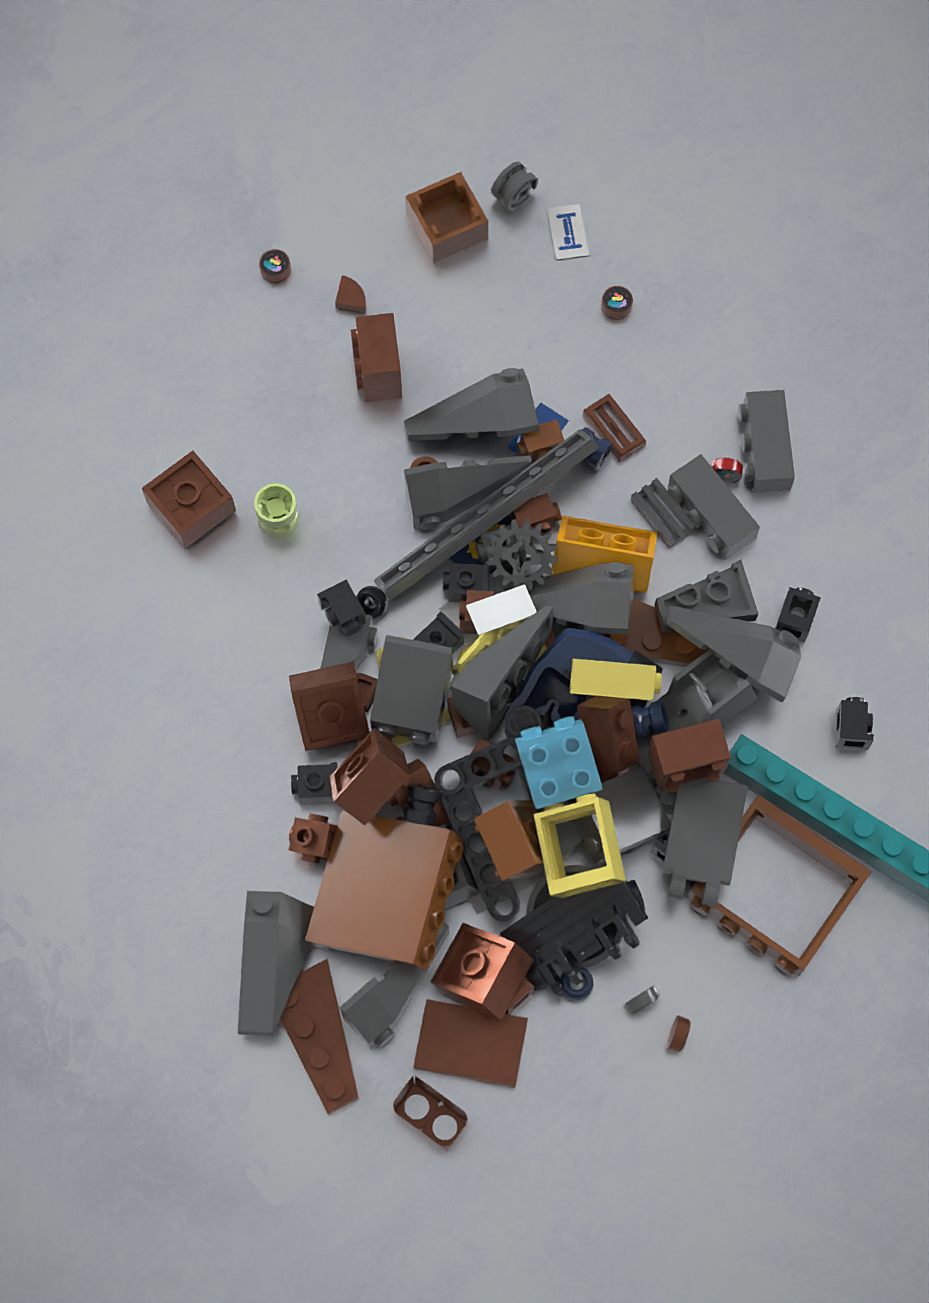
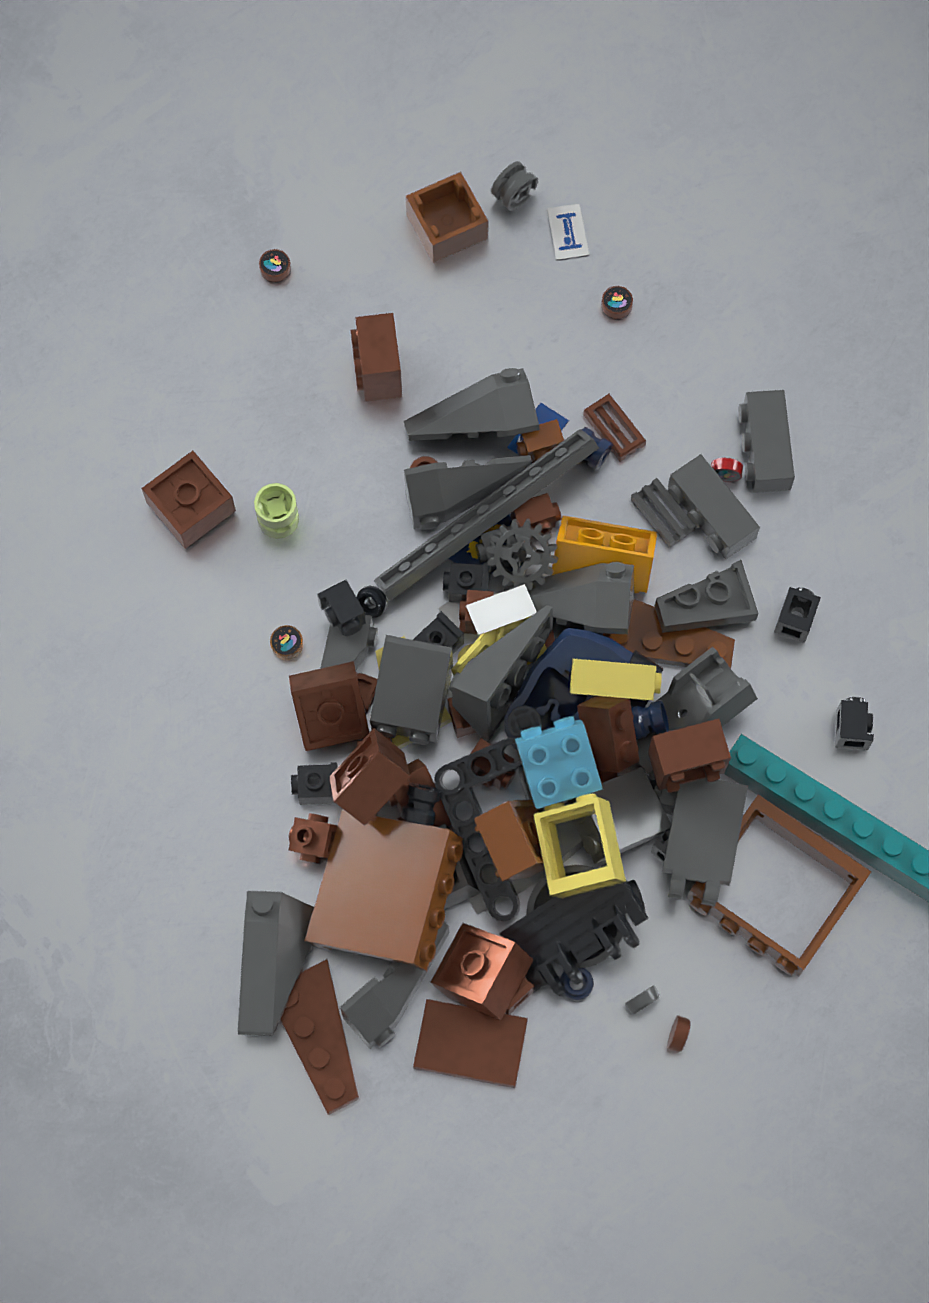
(286, 642): none -> tile
(350, 295): copper tile -> none
(433, 1098): copper piece -> none
(756, 649): dark grey wedge -> none

